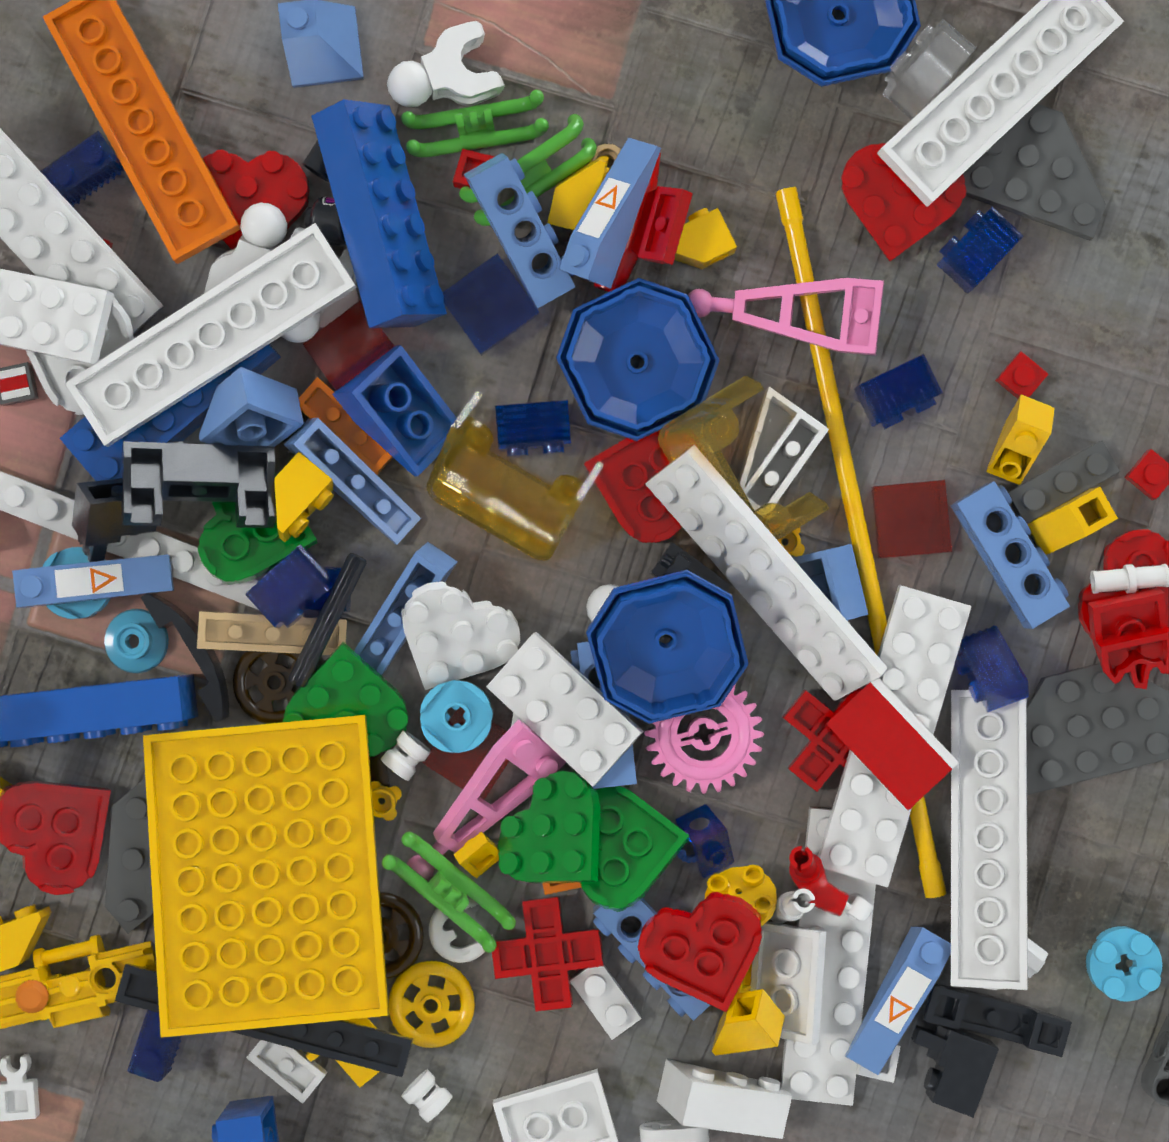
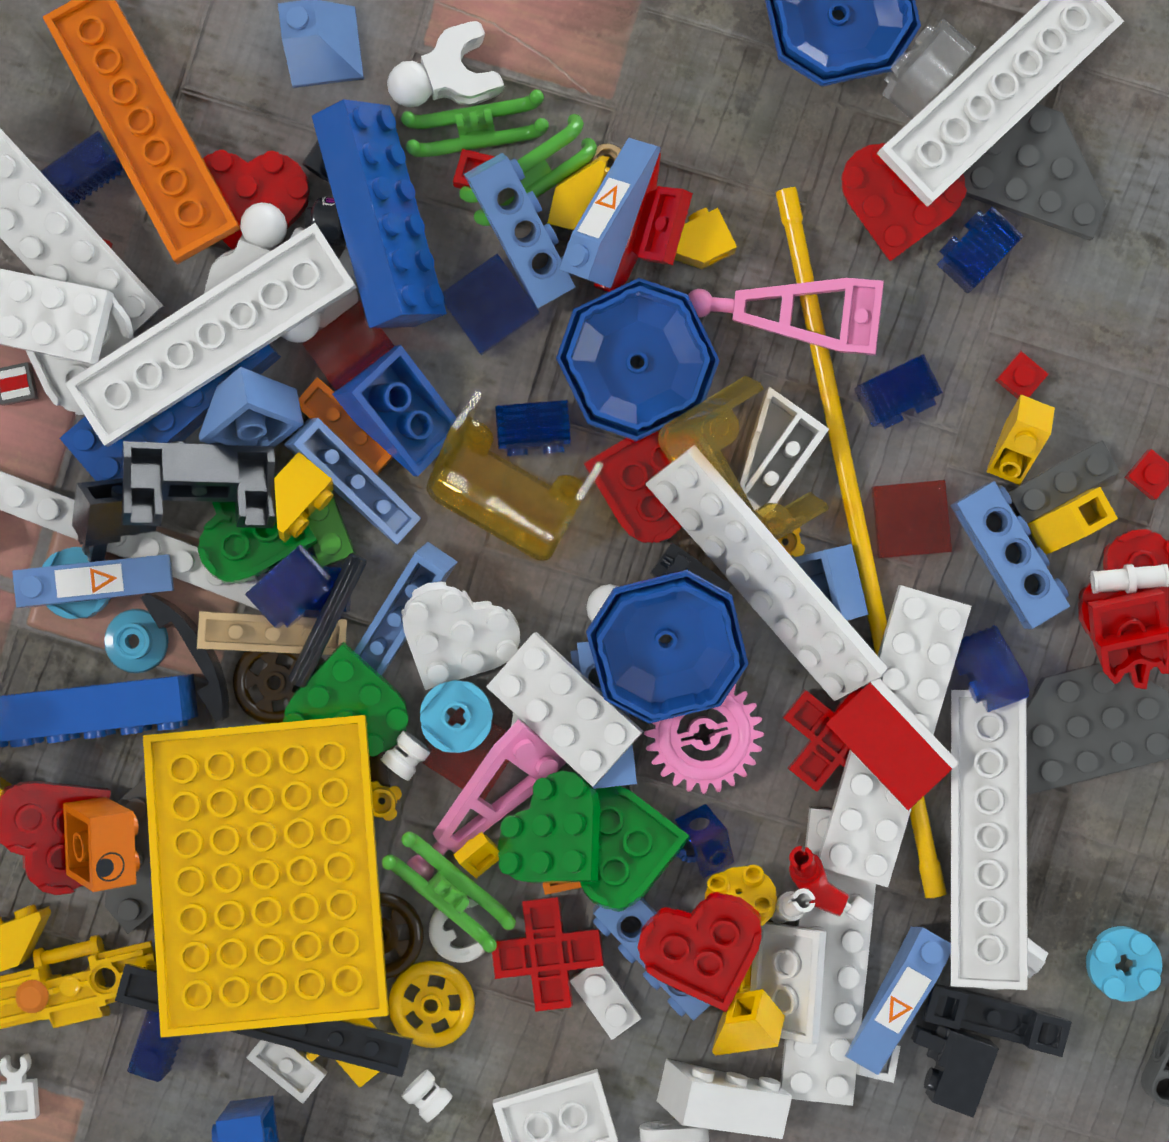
(100, 844): none -> orange brick
(331, 534): none -> bright green plate

